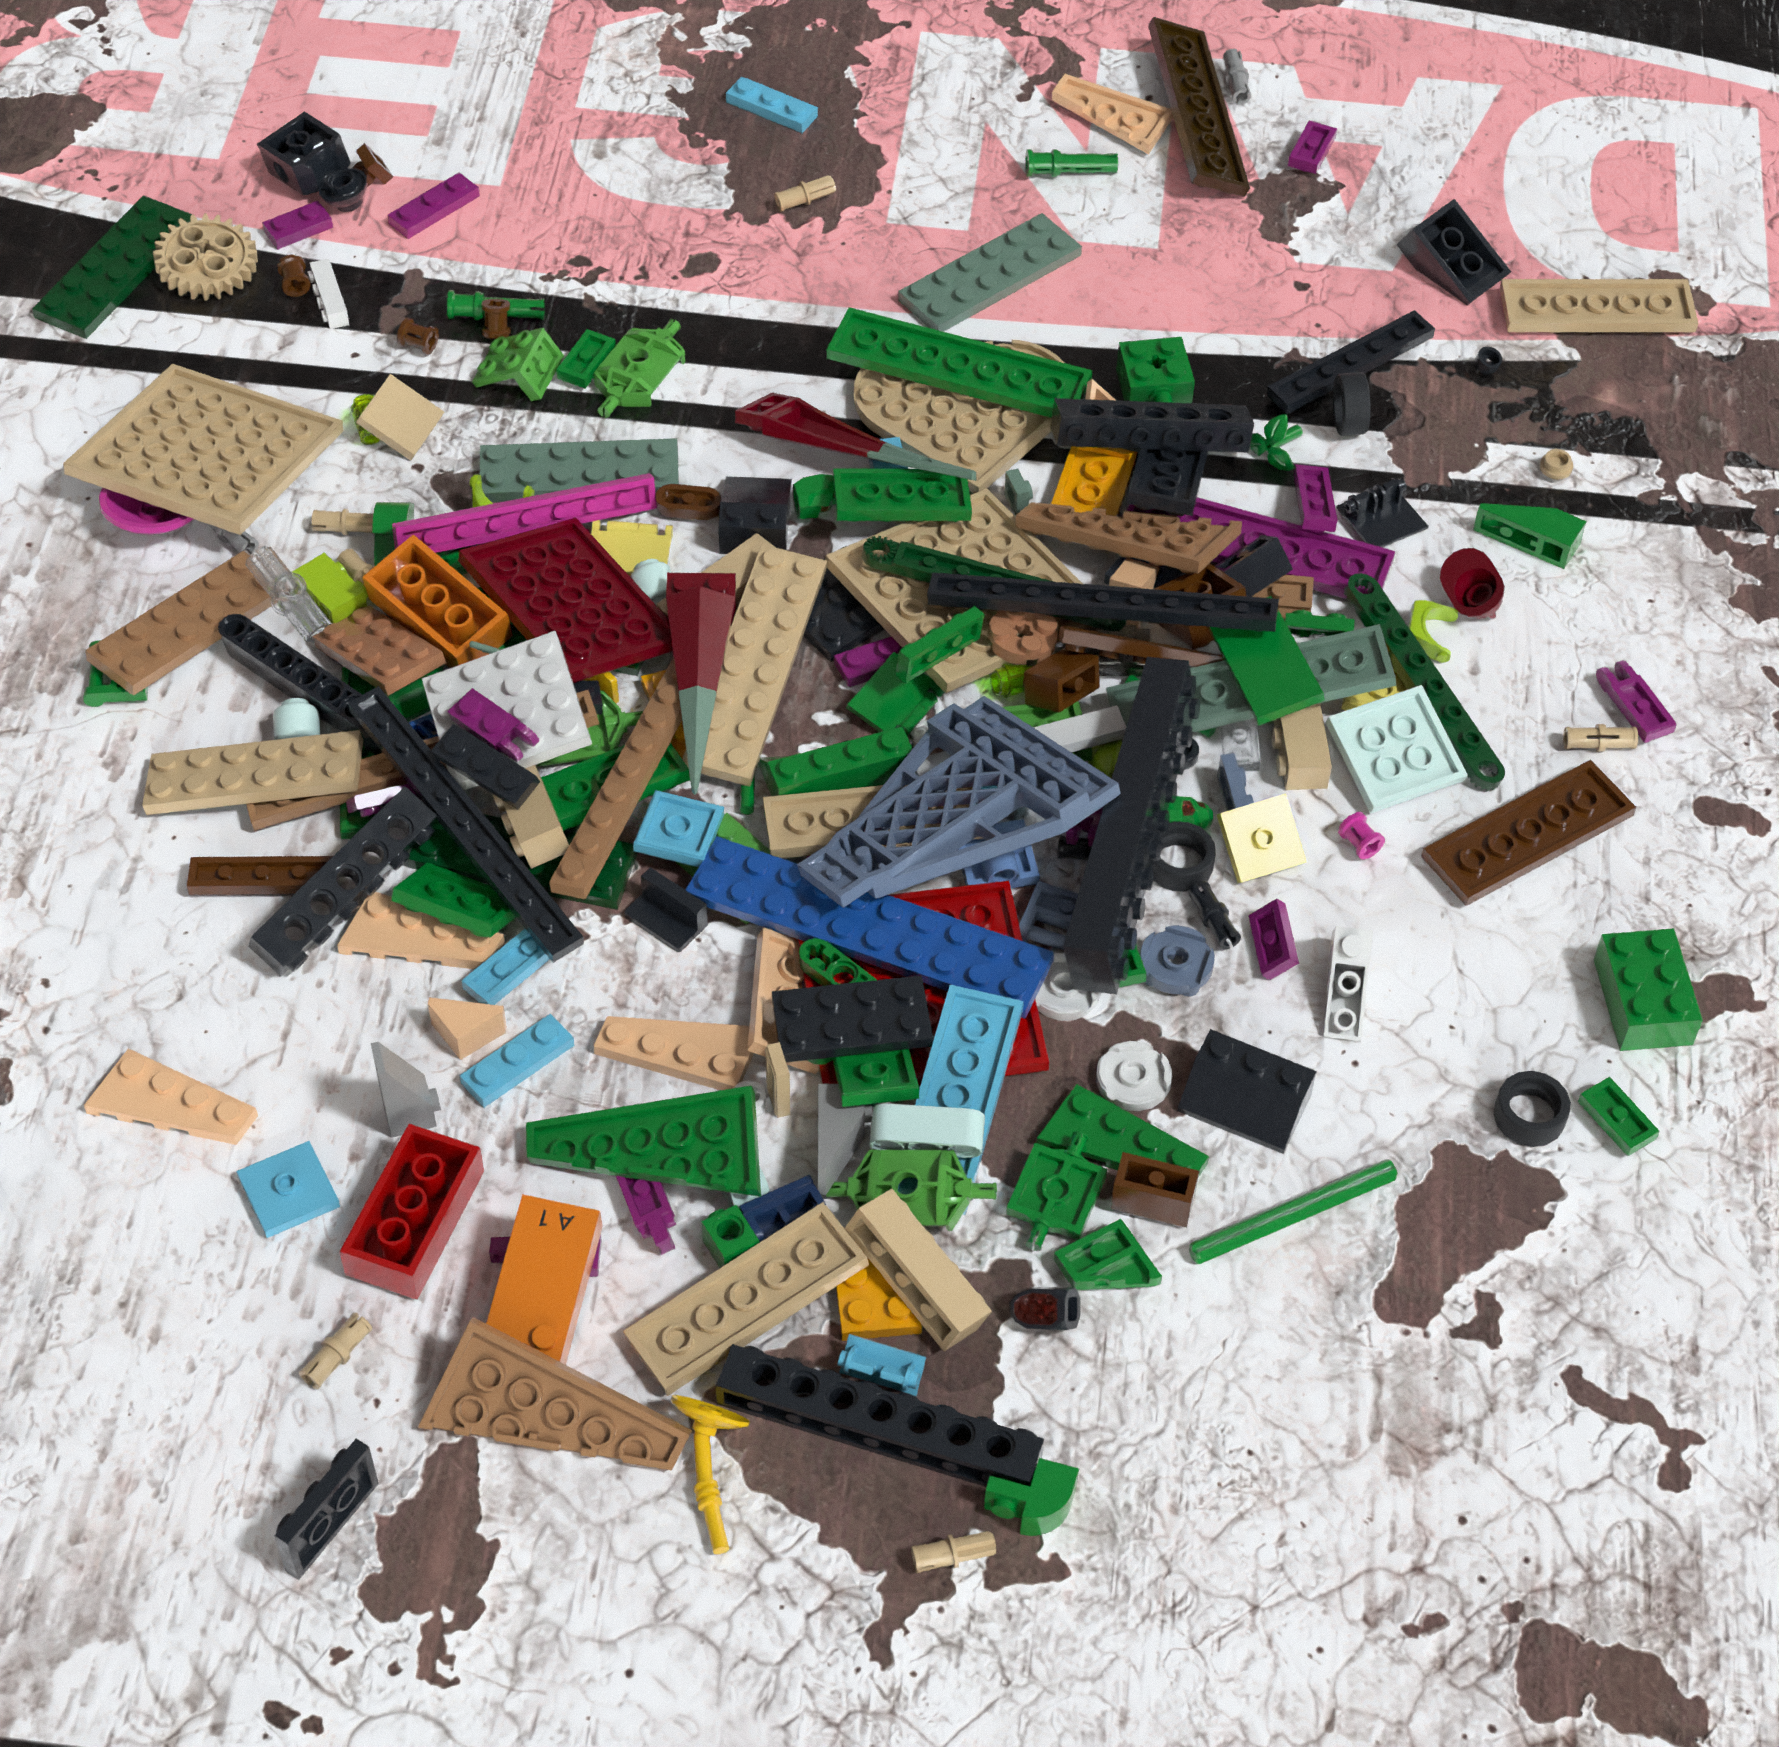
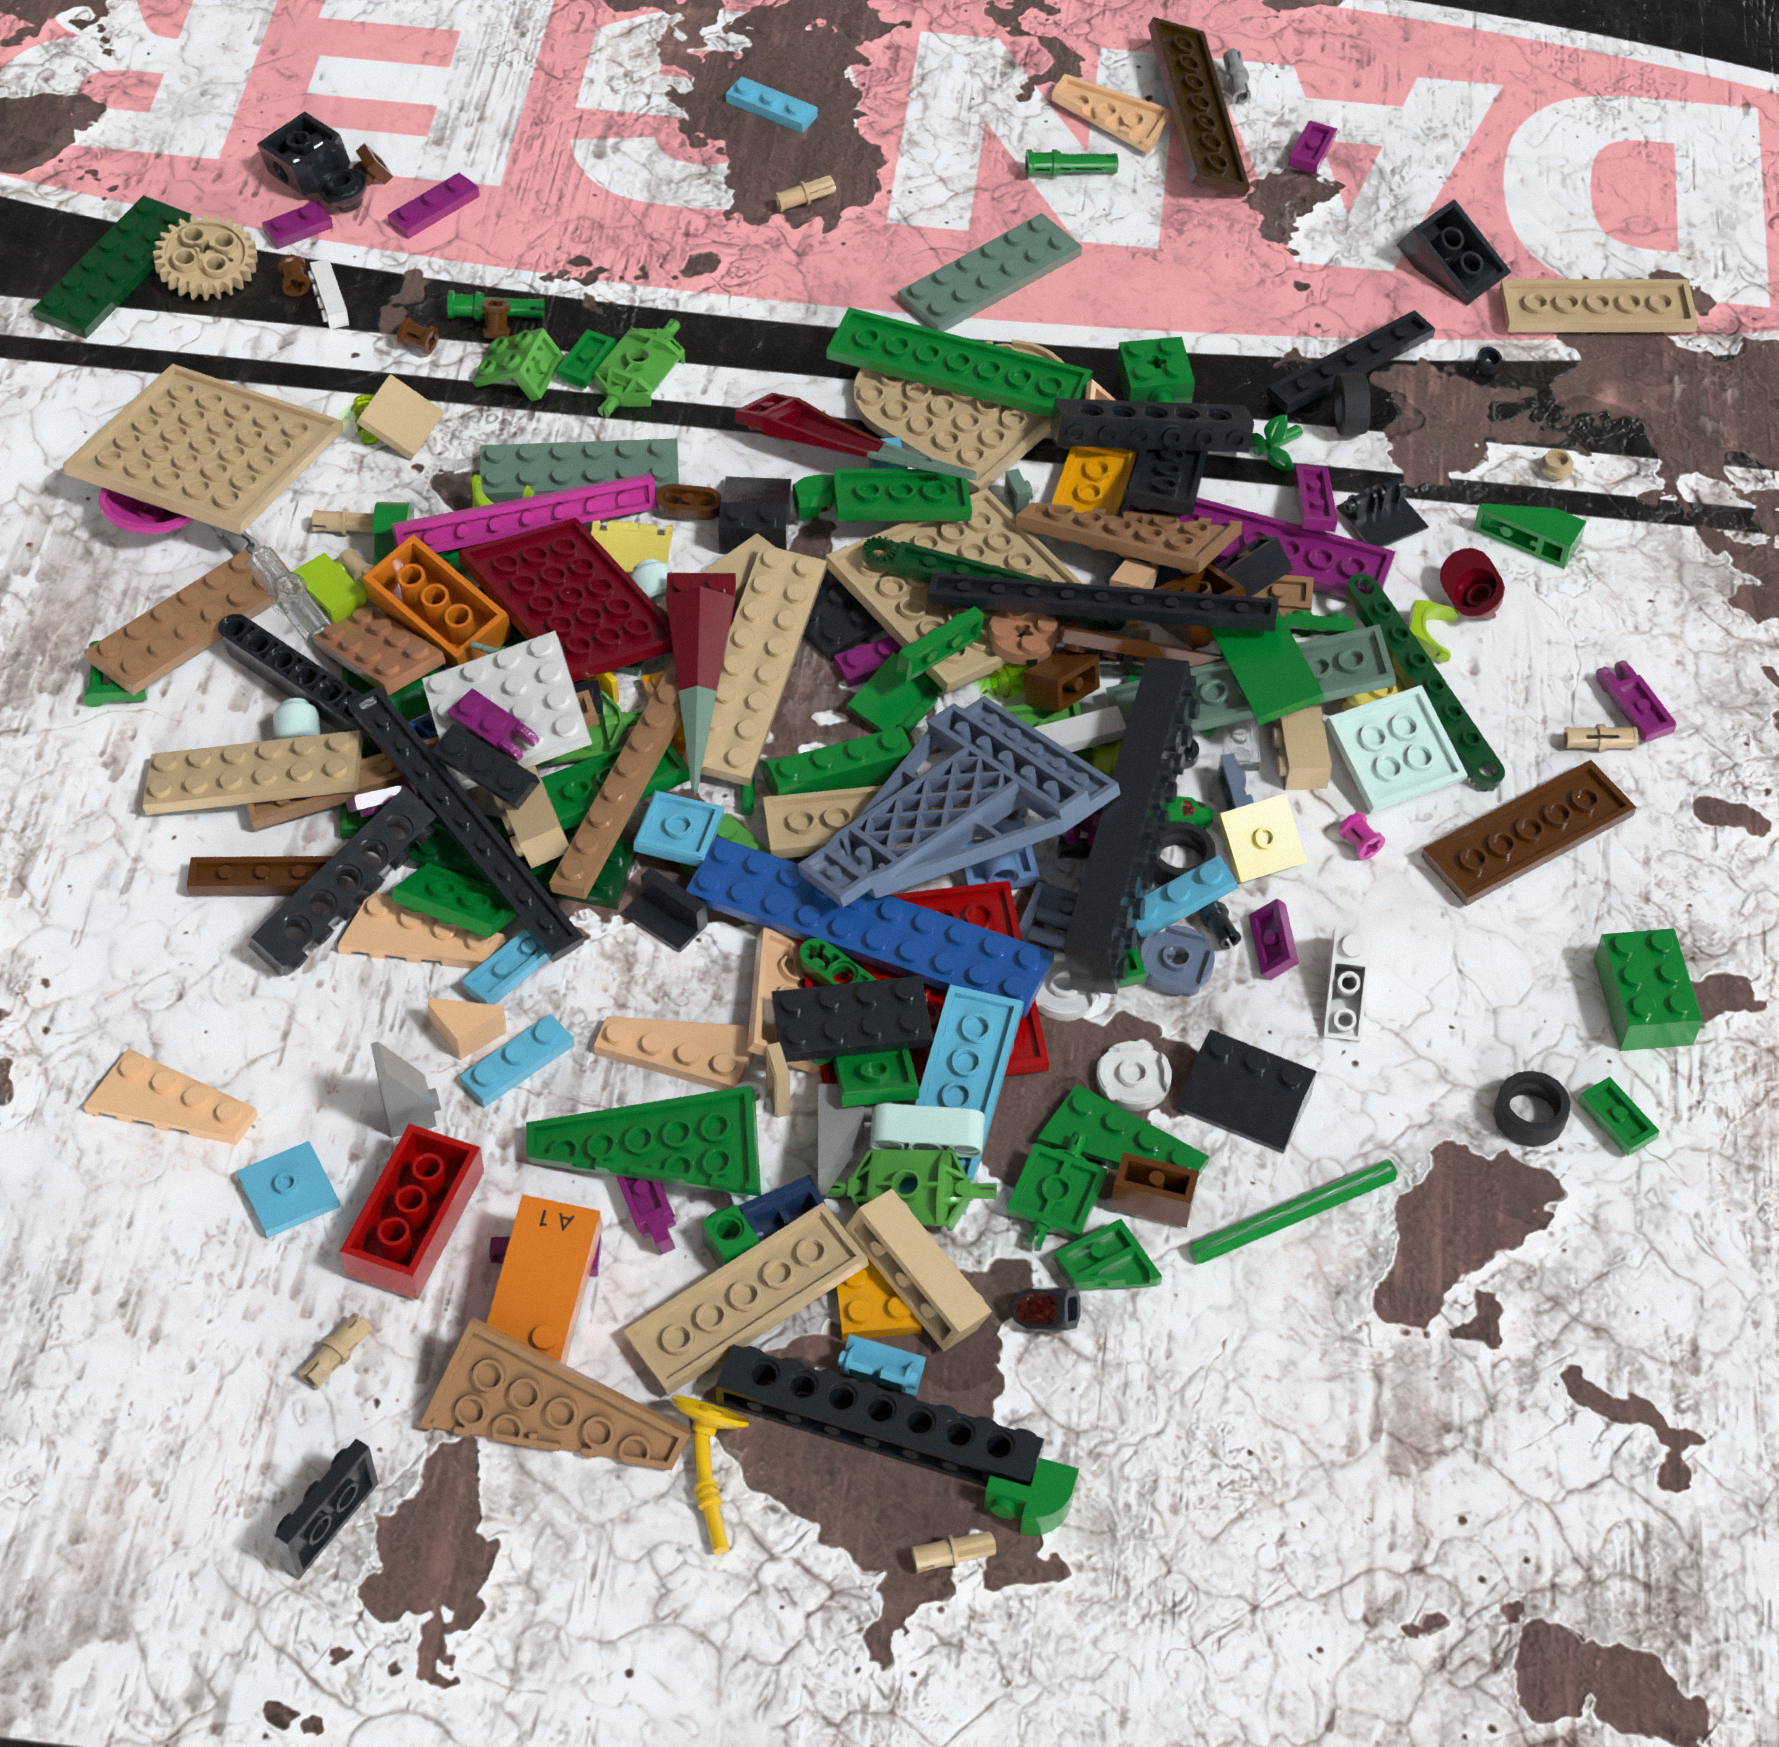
(1185, 896): none -> medium azure plate

